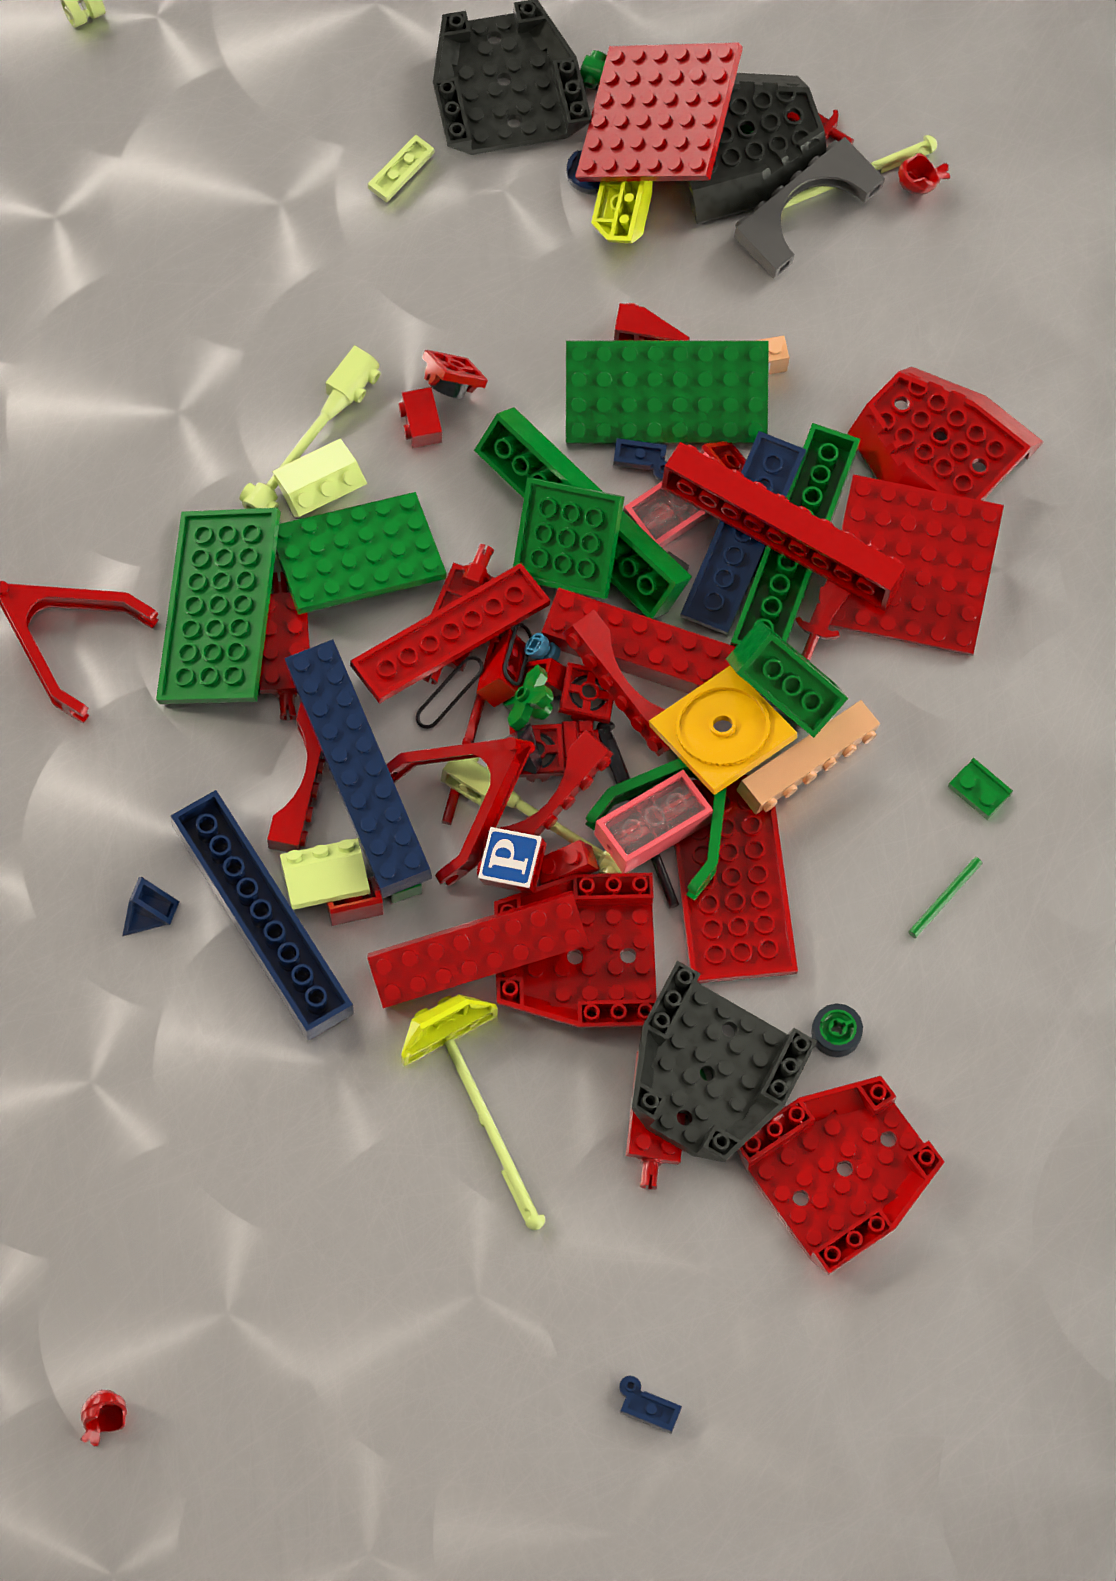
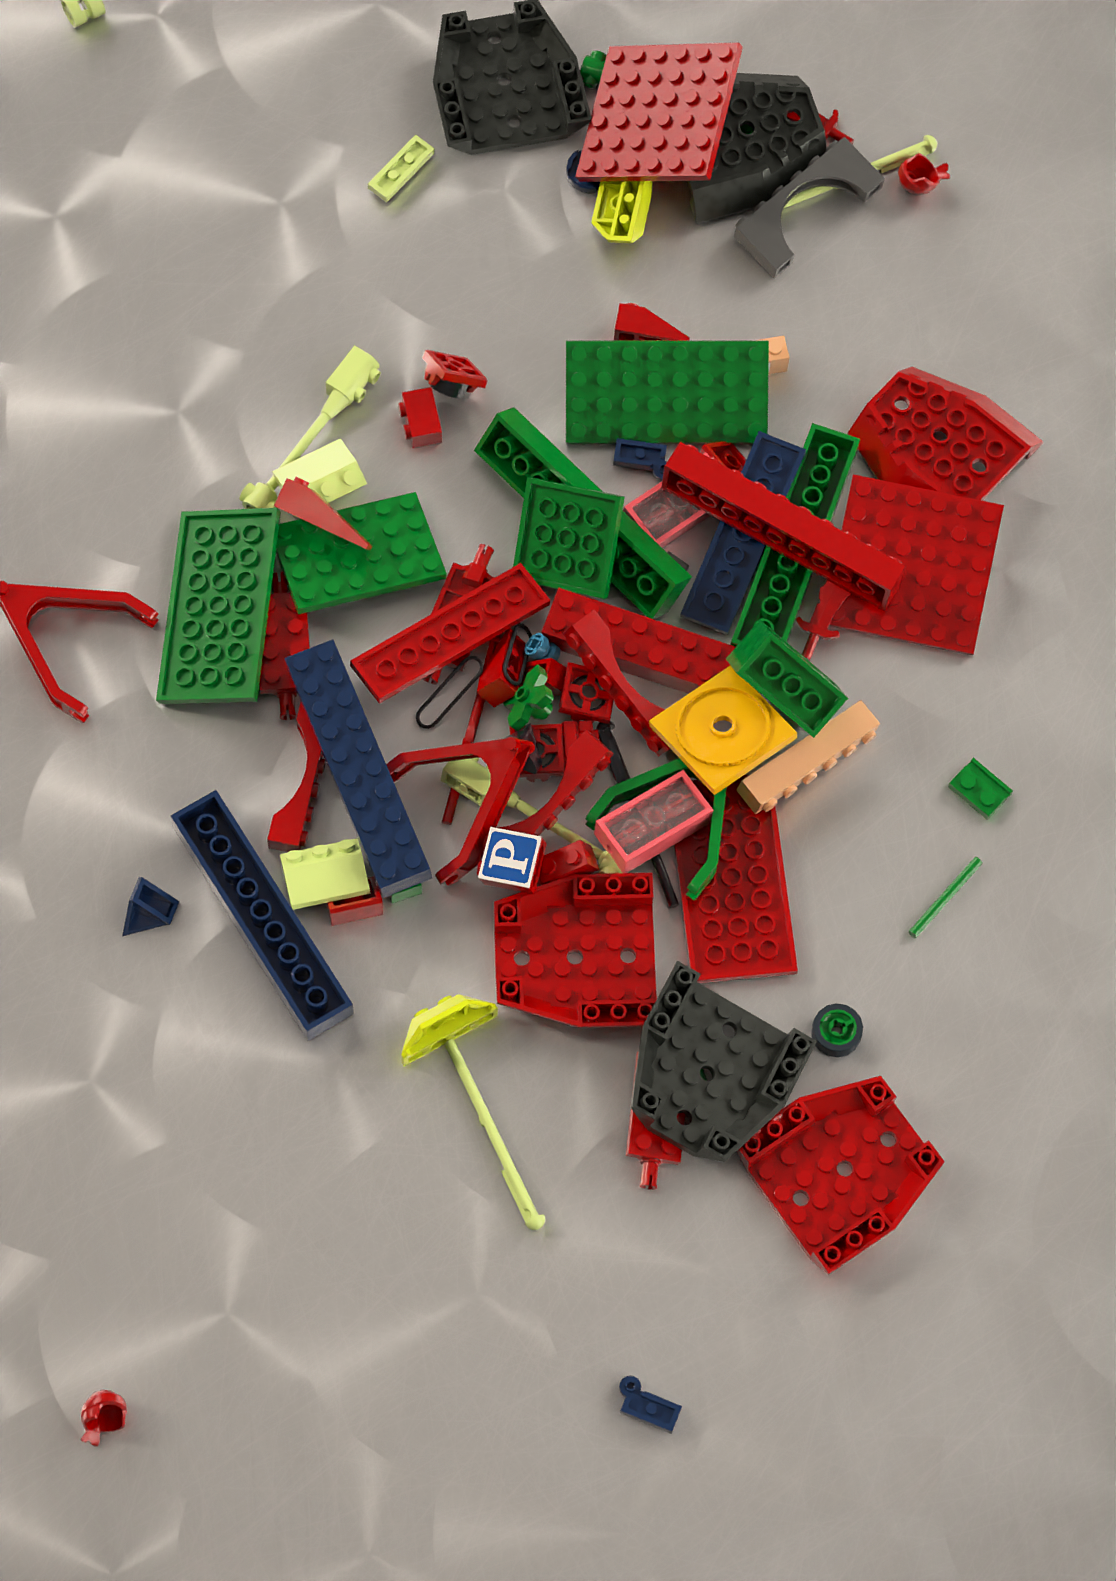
(310, 506): none -> slope
(477, 949): red brick -> none

